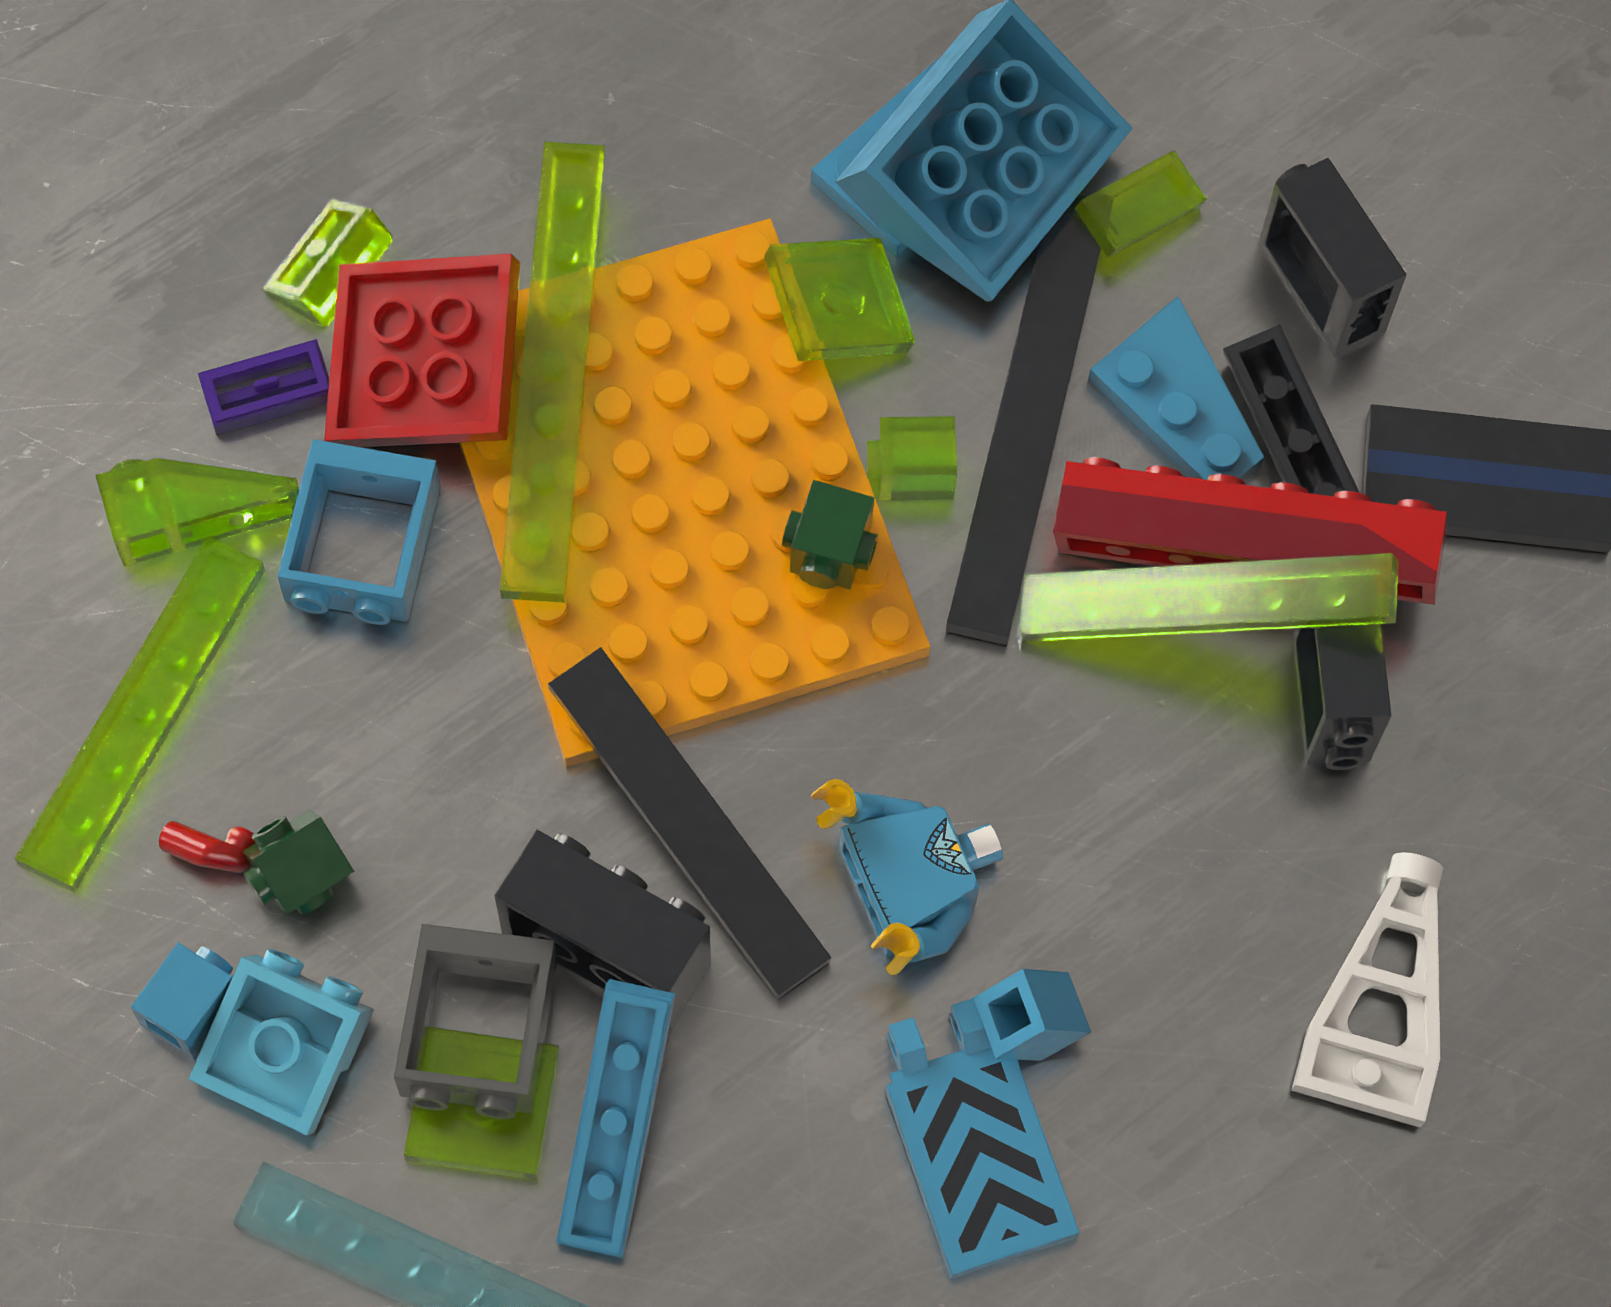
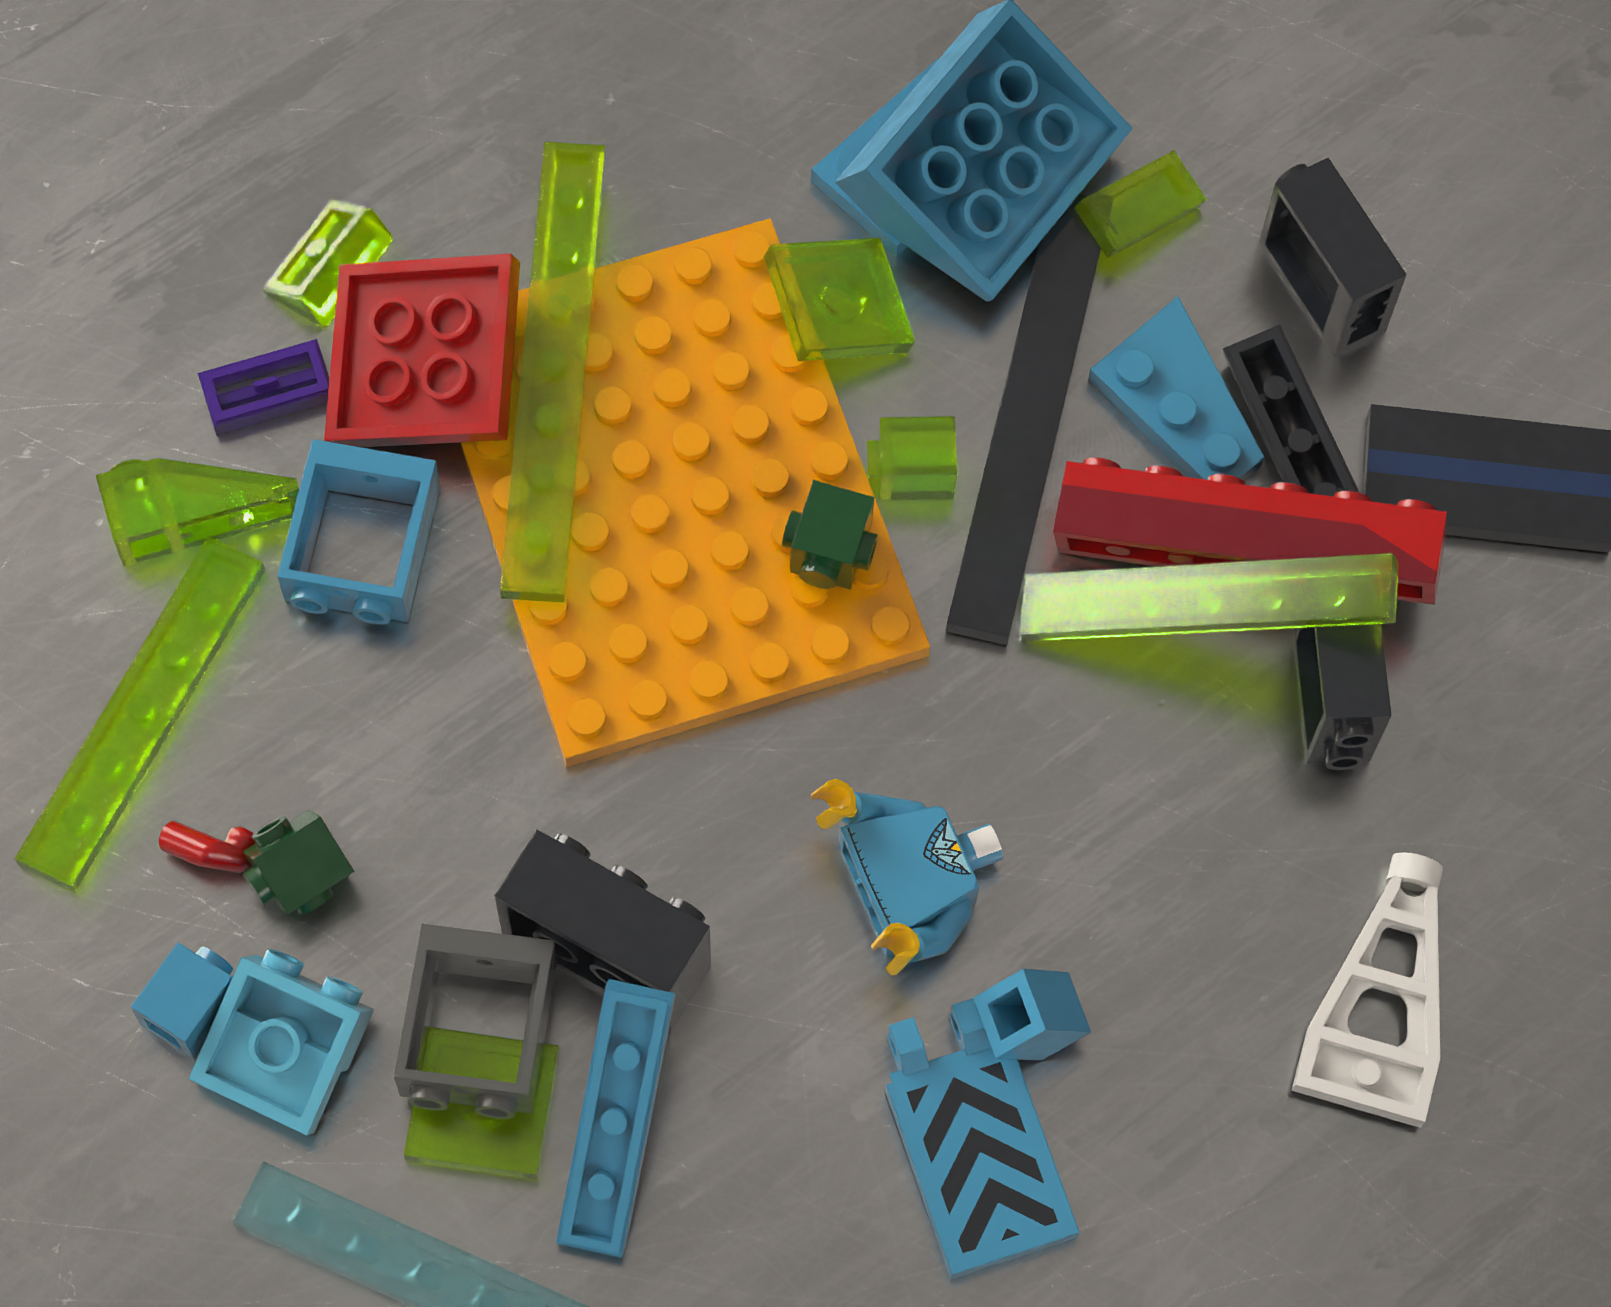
(689, 823): black tile -> none

